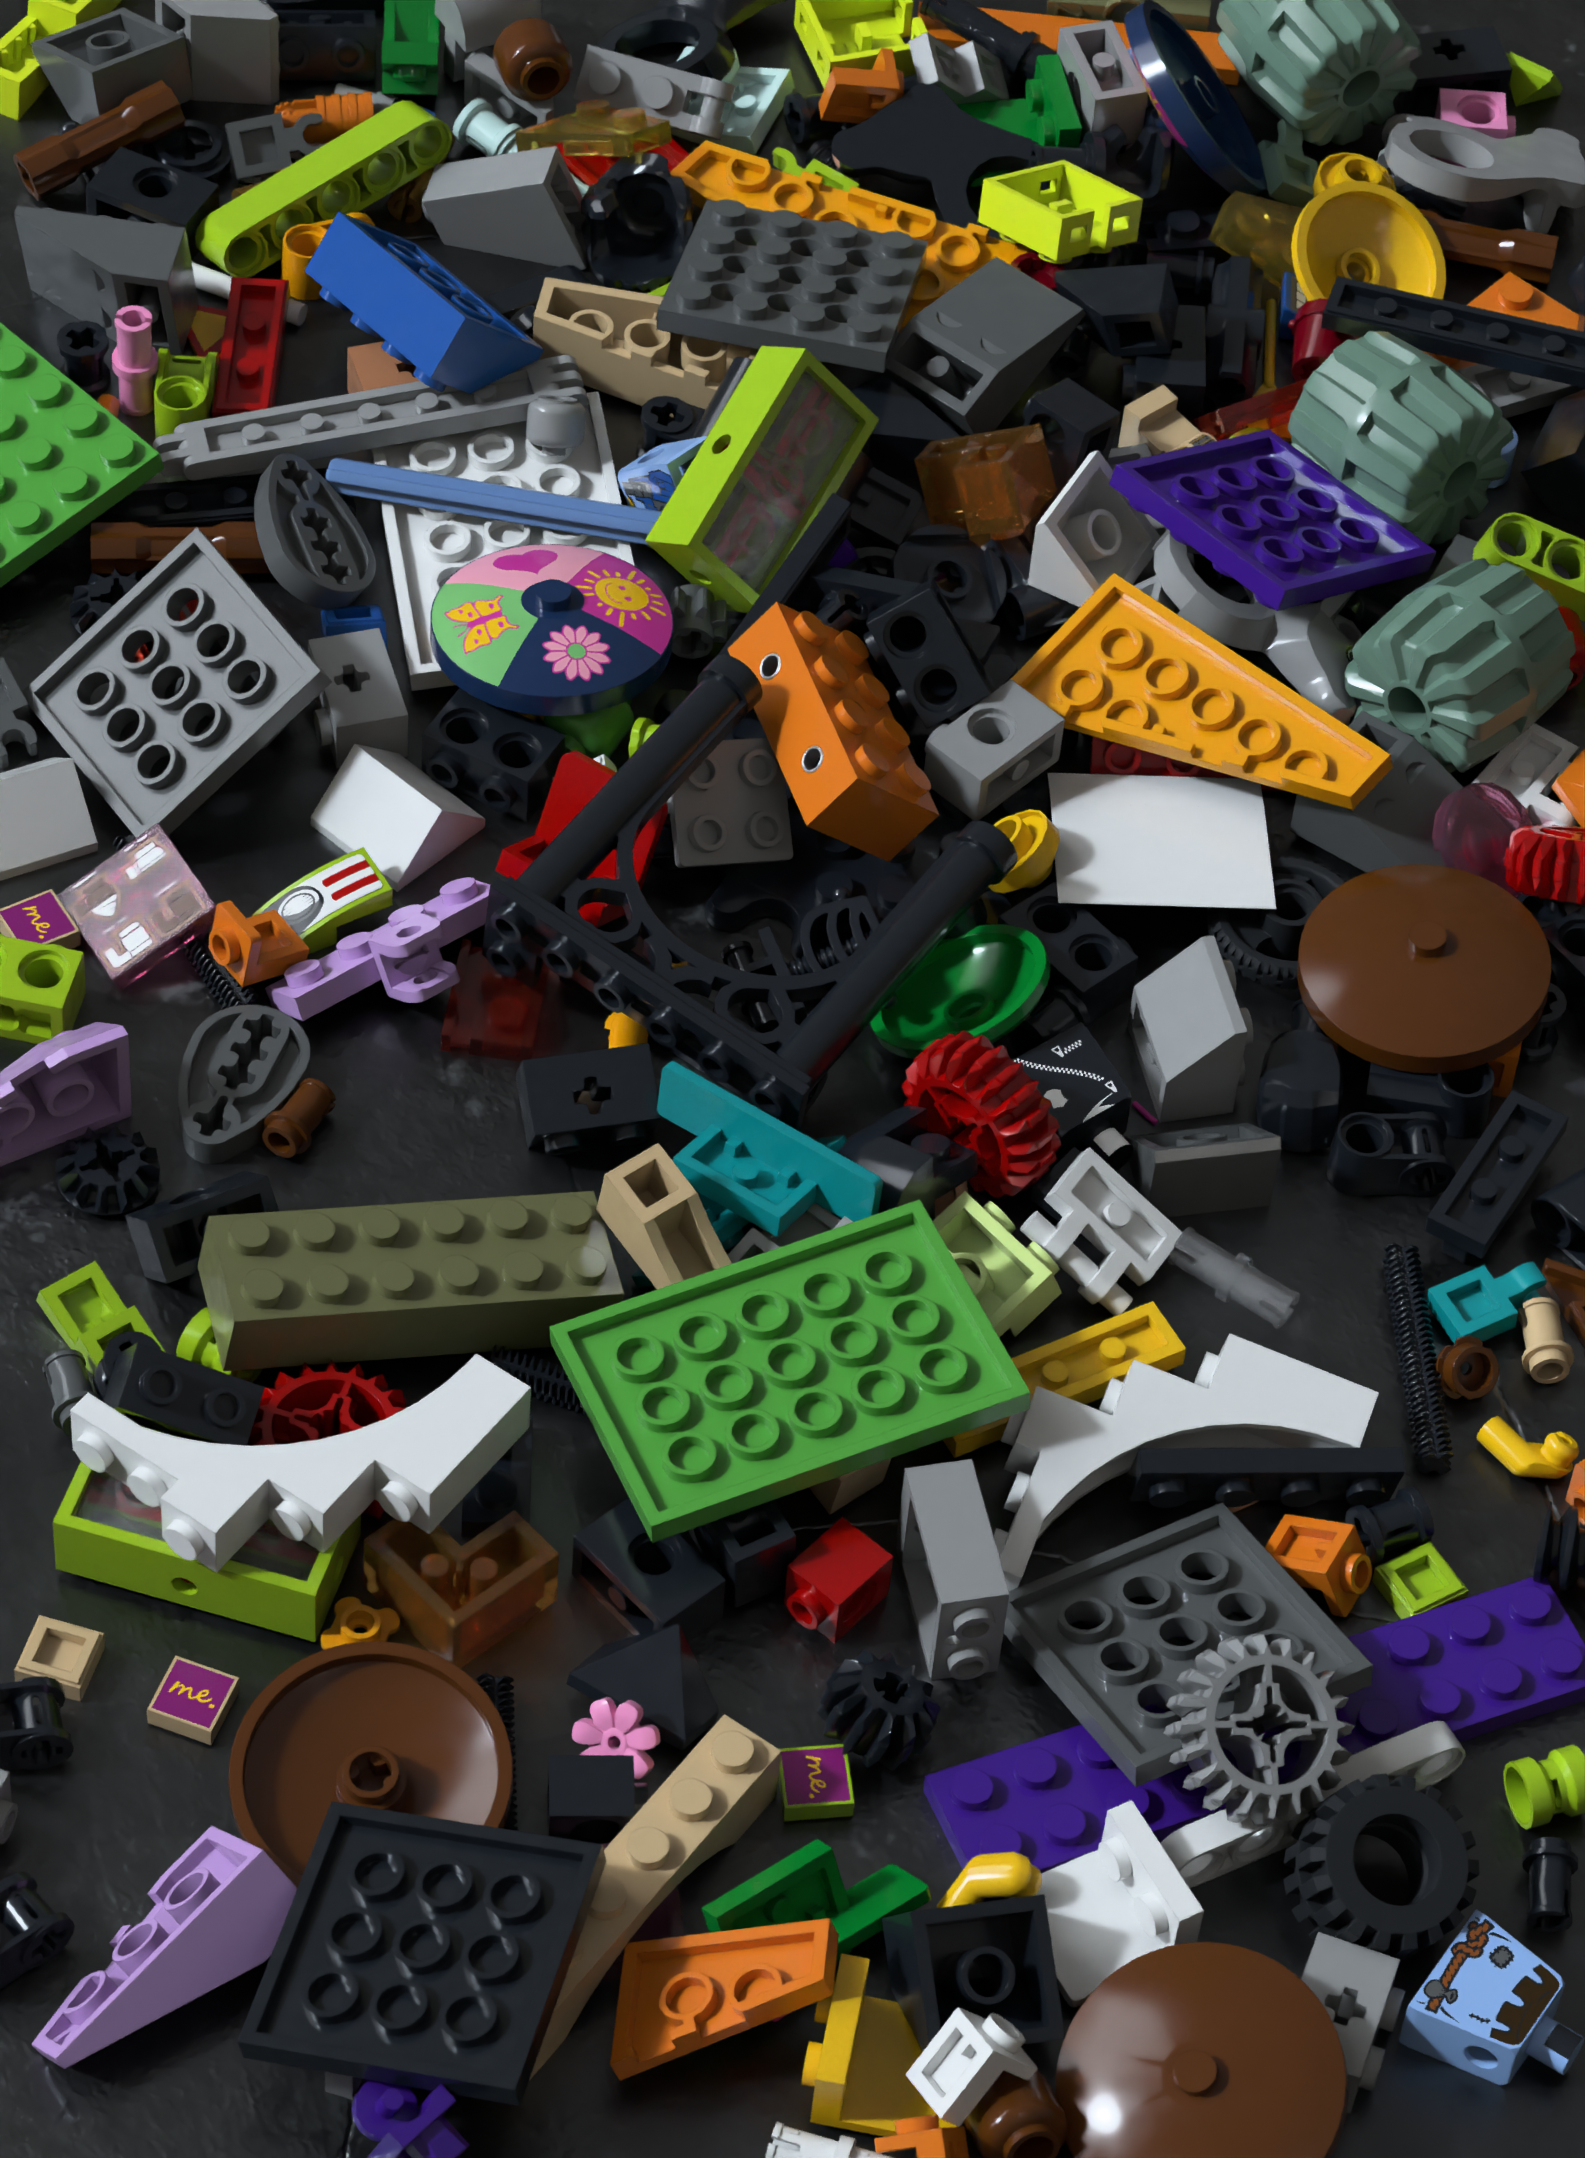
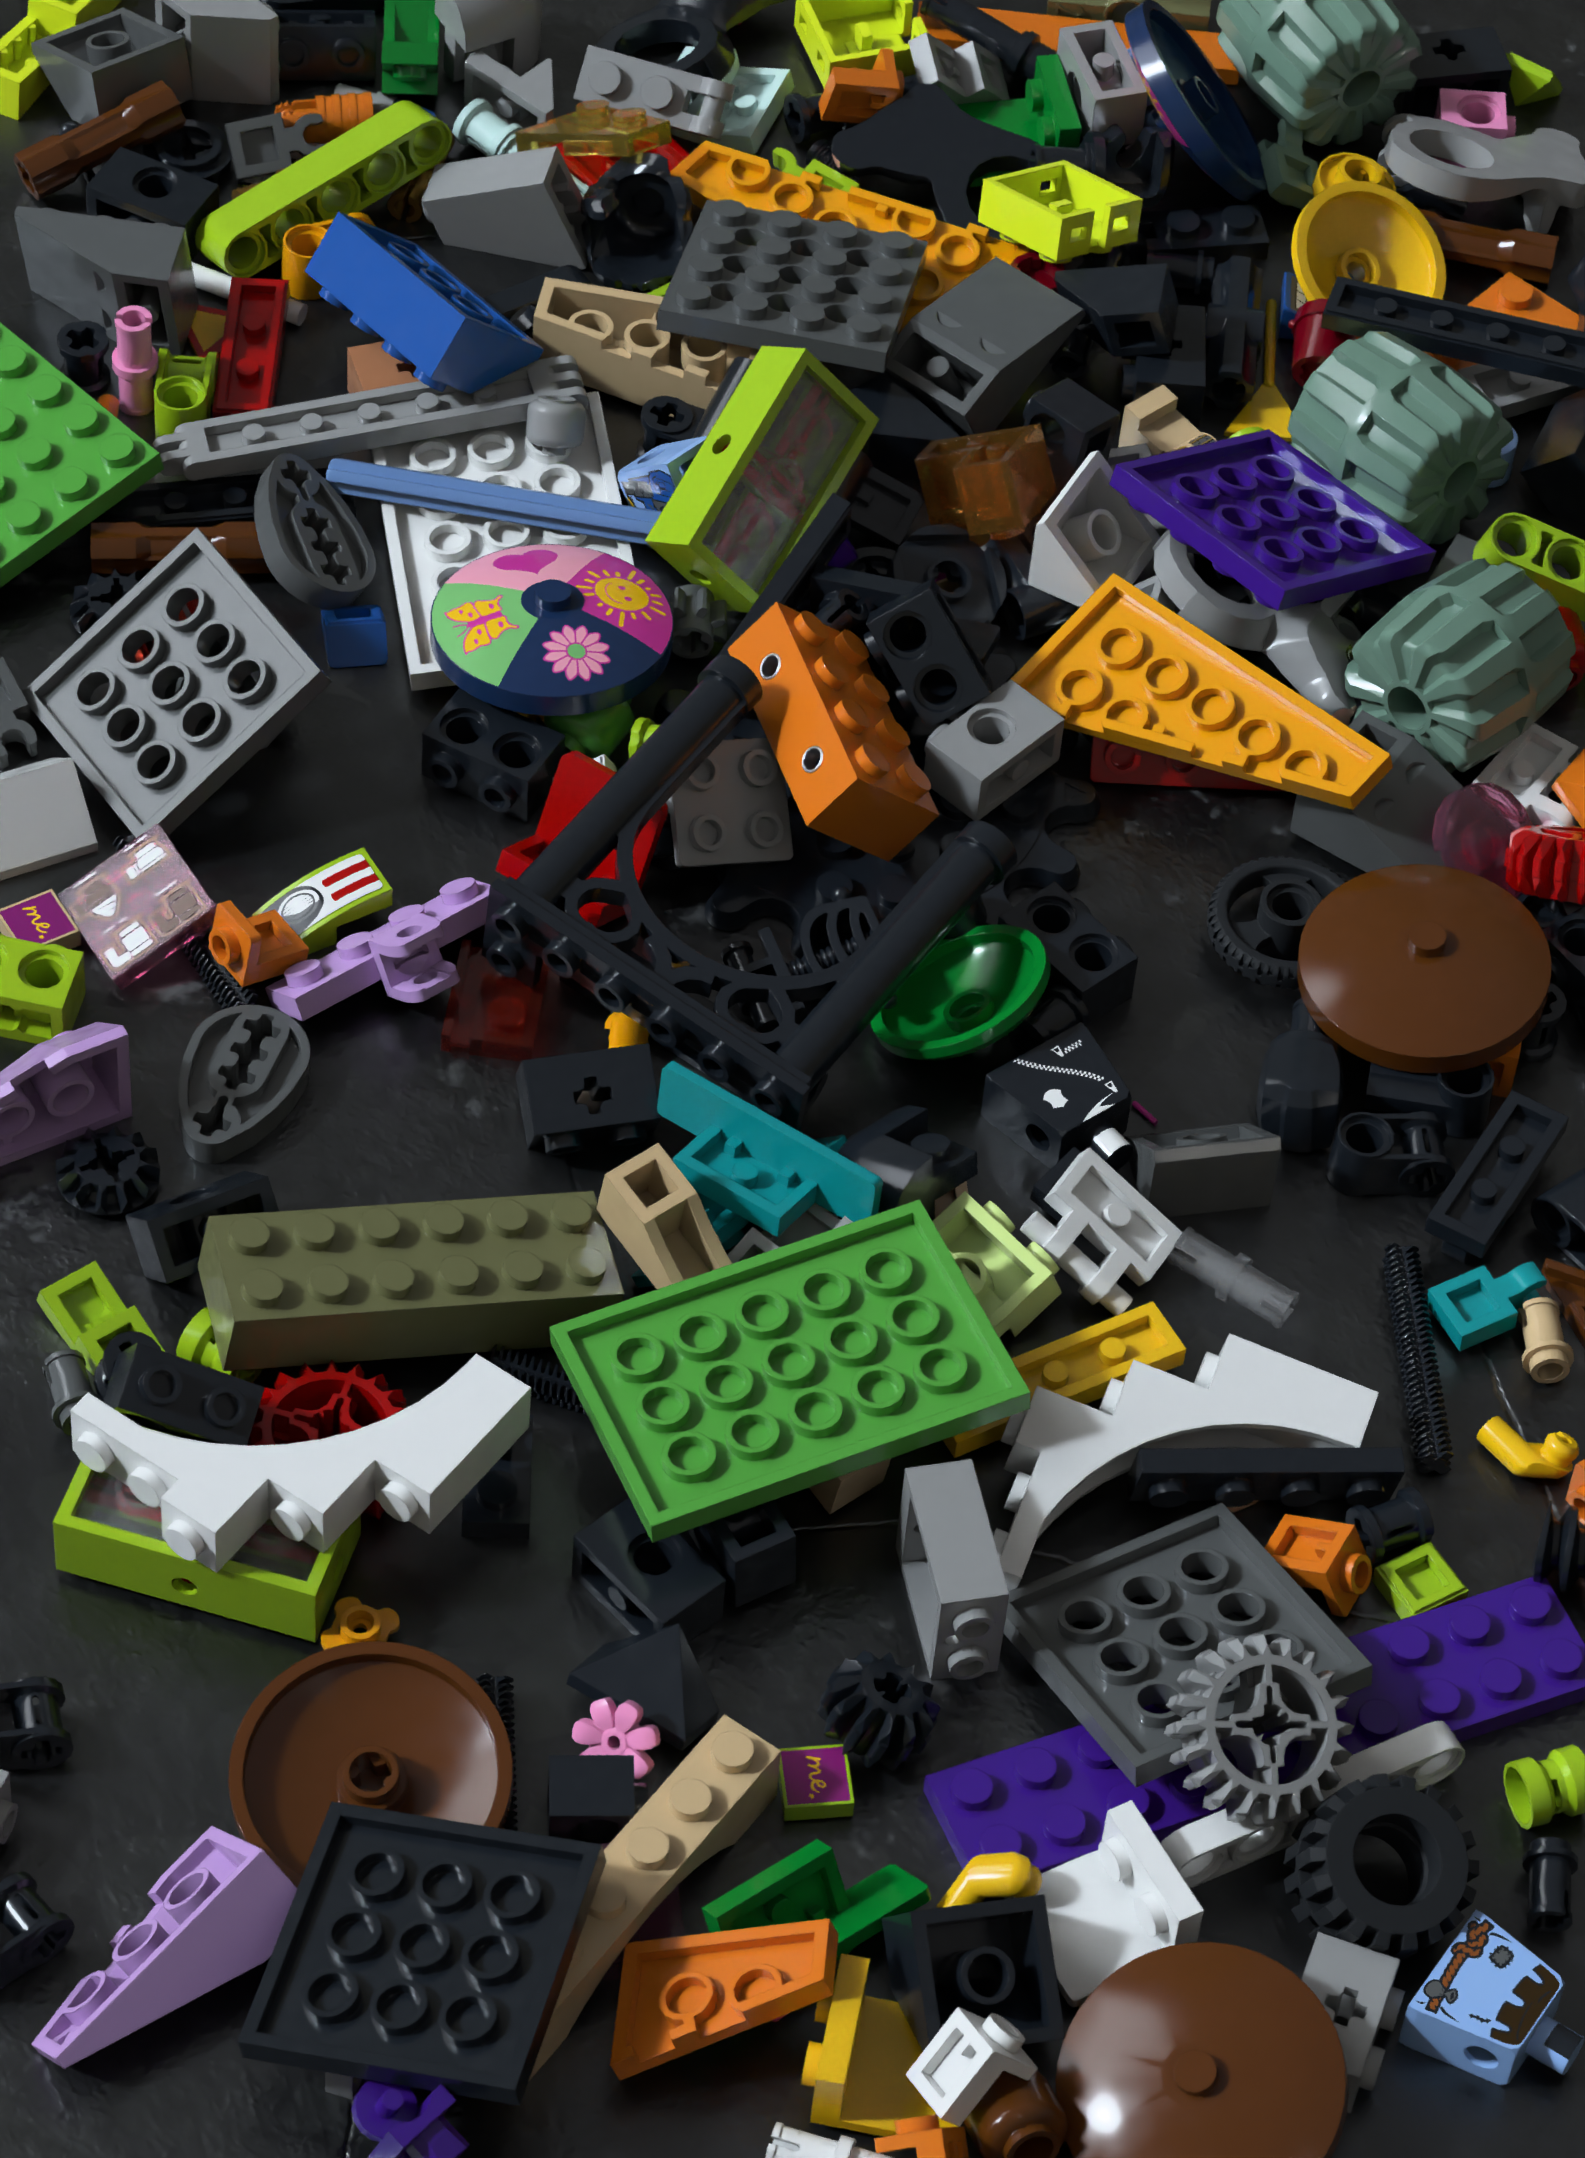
(61, 1653): tan tile -> none
(193, 1700): tile -> none
(289, 1129): reddish brown pin -> none
(364, 696): light grey brick -> none
(393, 813): white slope -> none
(459, 1595): clear orange brick -> none
(532, 59): reddish brown head -> none
(837, 1580): red brick -> none
(988, 1106): red gear -> none
(1036, 846): yellow plate -> none
(1161, 841): white sticker -> none
(1191, 1033): light grey slope -> none
(1258, 230): clear yellow wing -> none
(1272, 406): clear red plate -> none
(1482, 1369): reddish brown plate -> none

